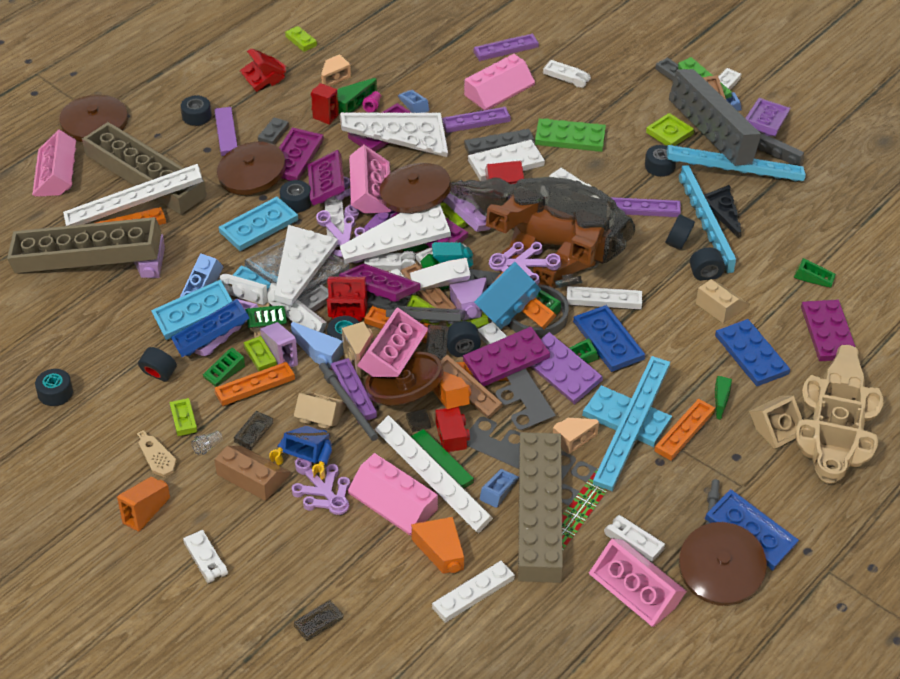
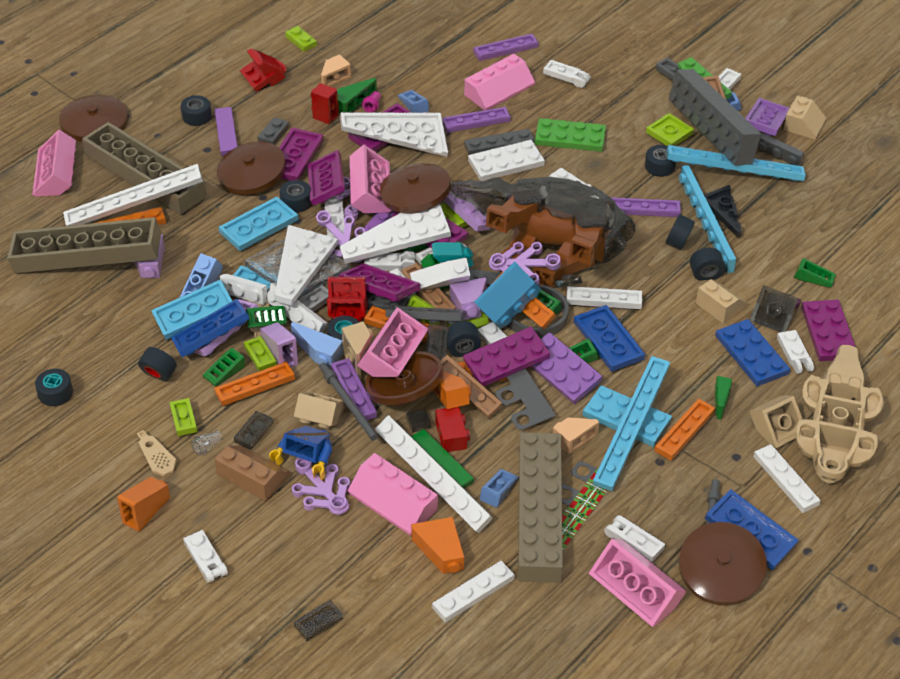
(503, 450): dark grey piece -> none
(508, 171): red brick -> none
(775, 309): none -> clear smoke slope
(786, 478): none -> white plate
(795, 351): none -> white hinge
(804, 118): none -> tan slope

